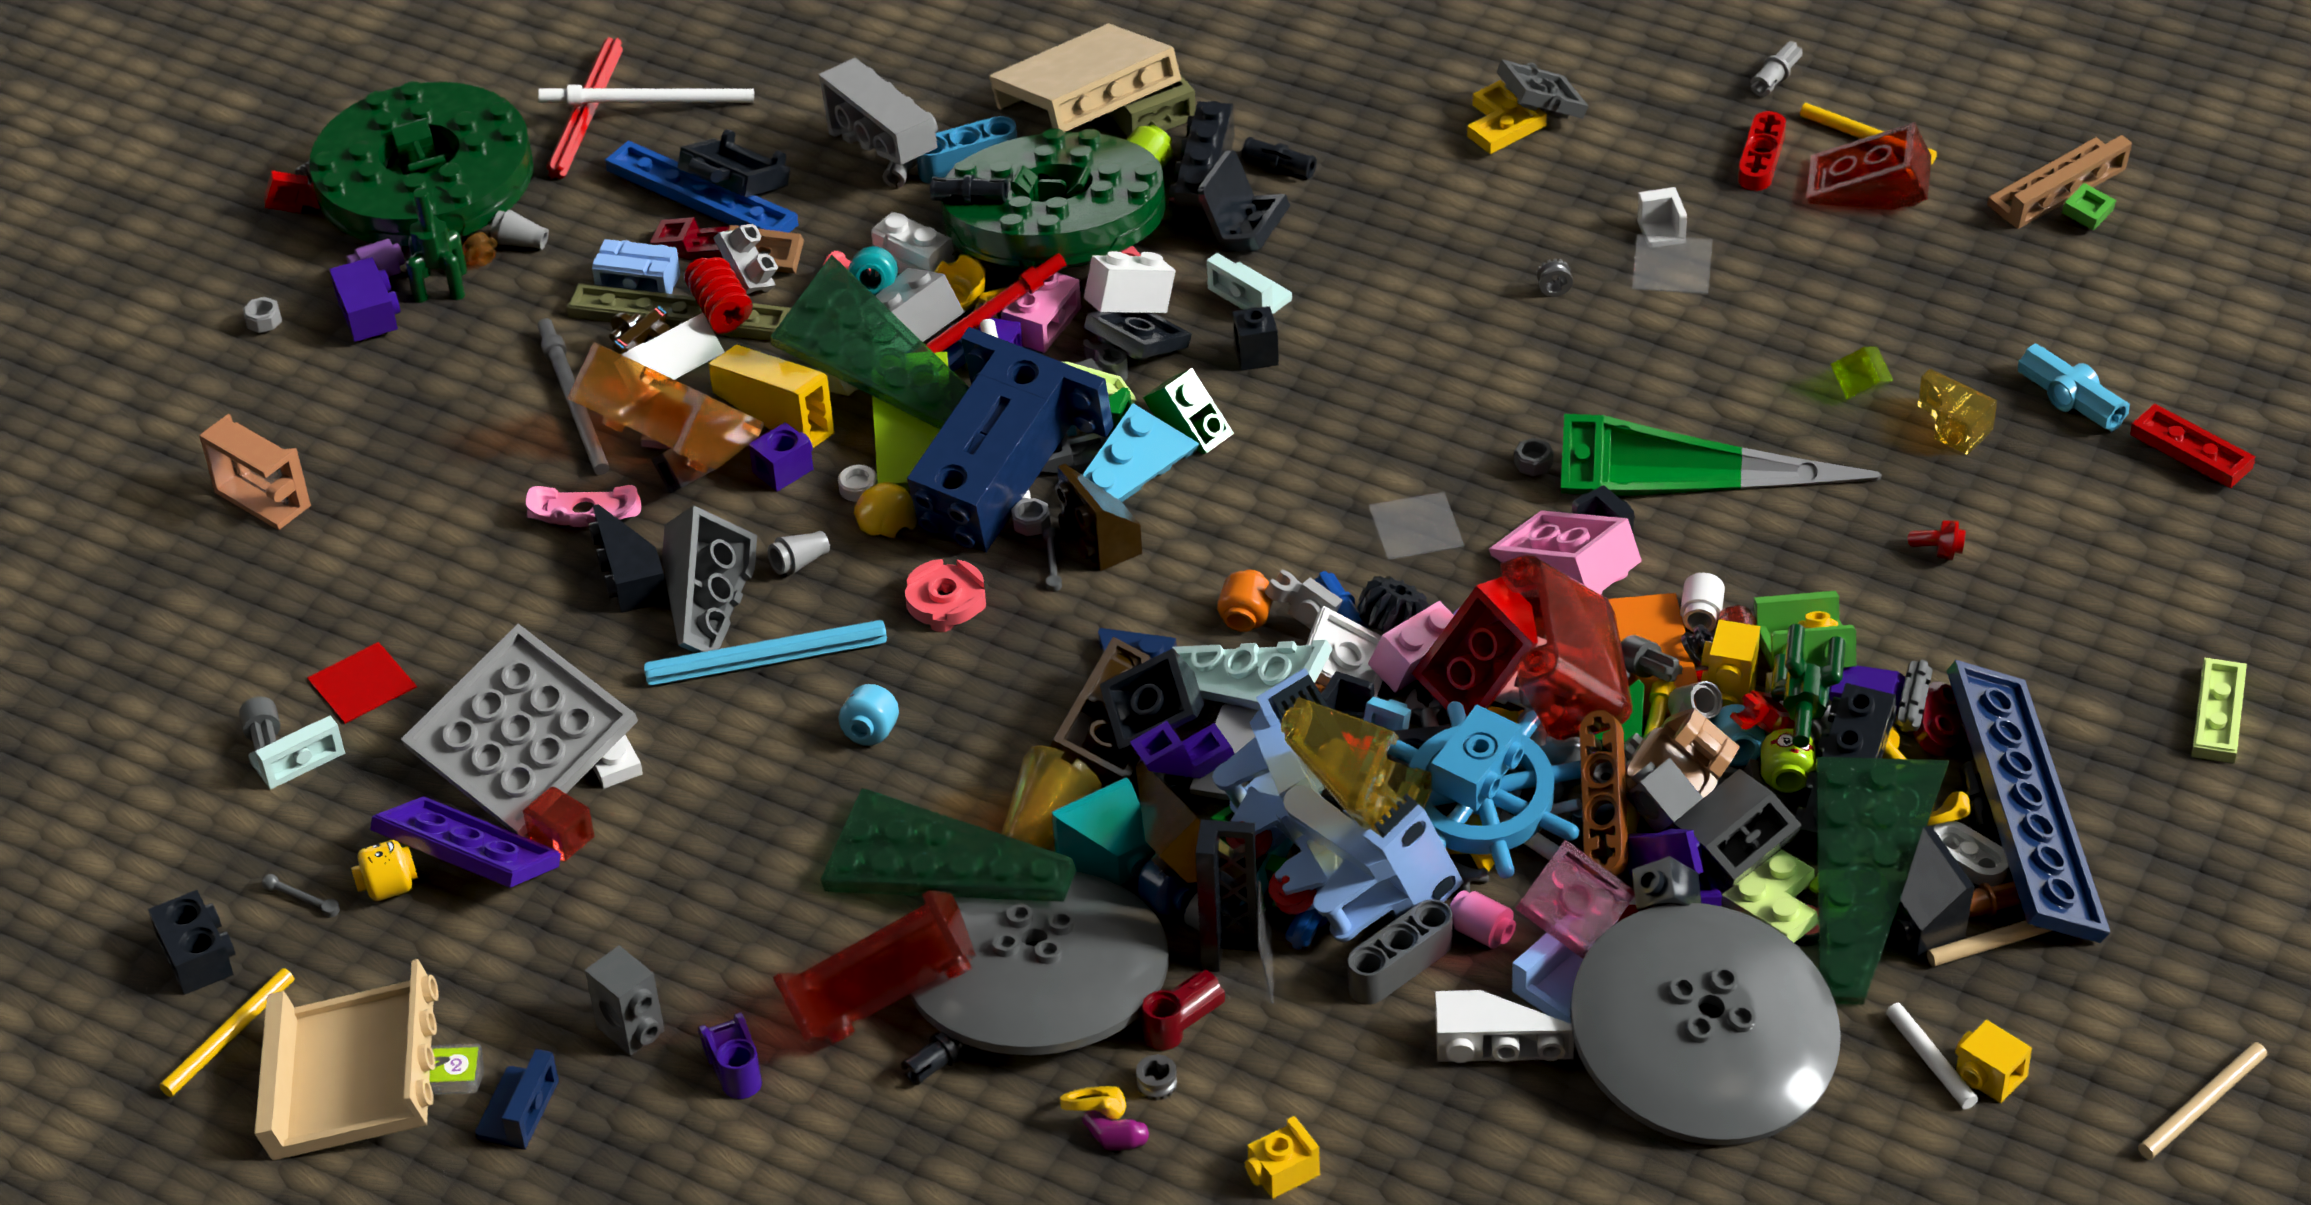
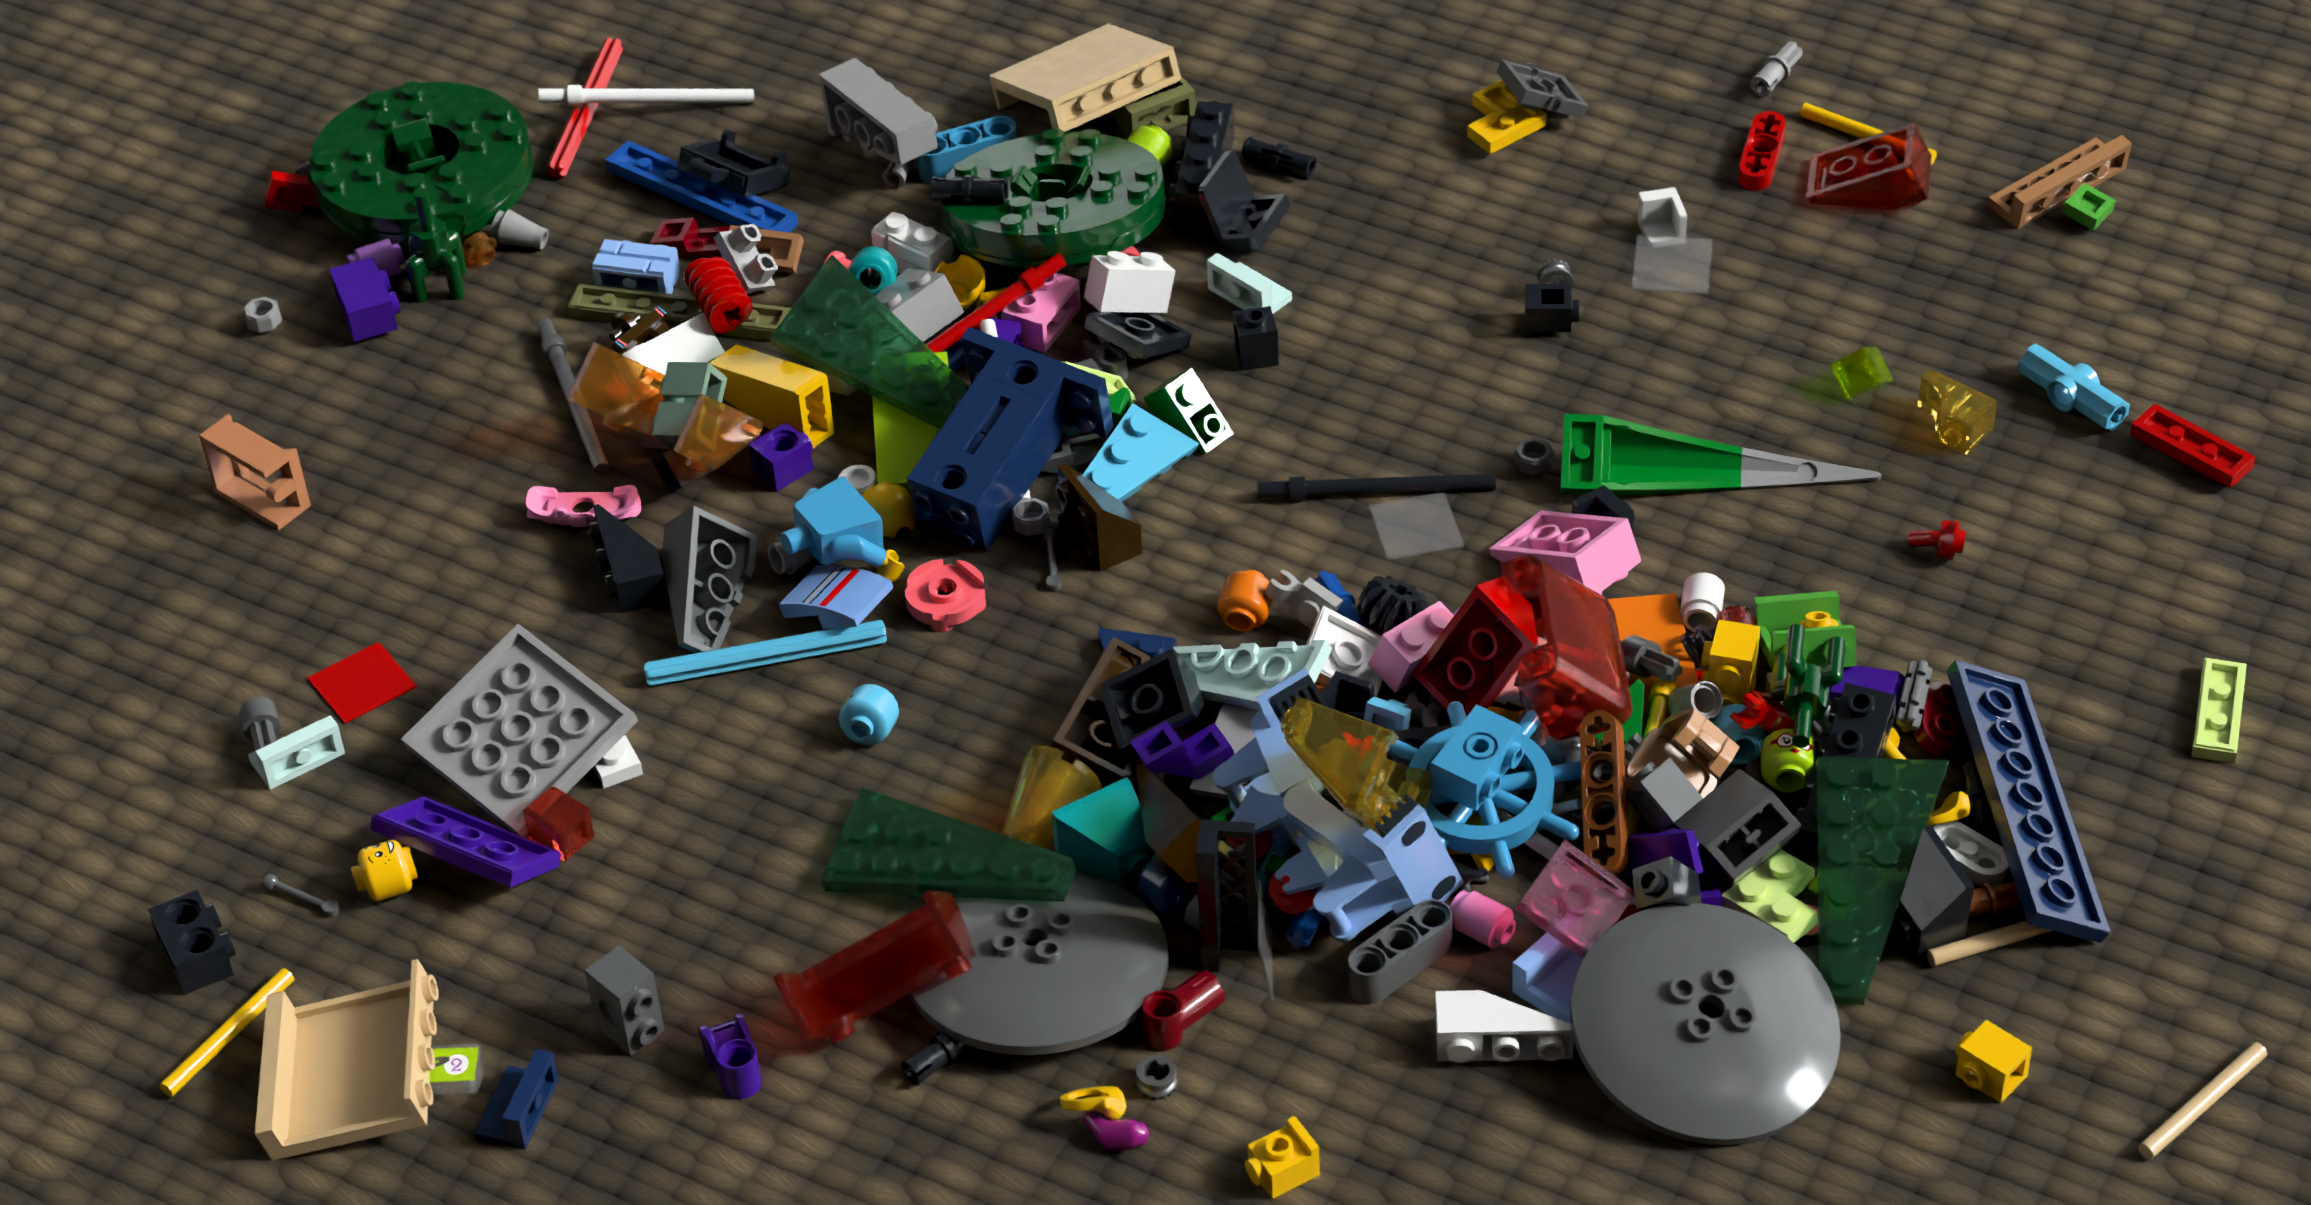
(680, 391): none -> sand green piece
(837, 595): none -> medium blue slope
(840, 526): none -> dark azure torso
(1298, 488): none -> black bar
(1549, 308): none -> black brick
(1932, 1056): white bar -> none

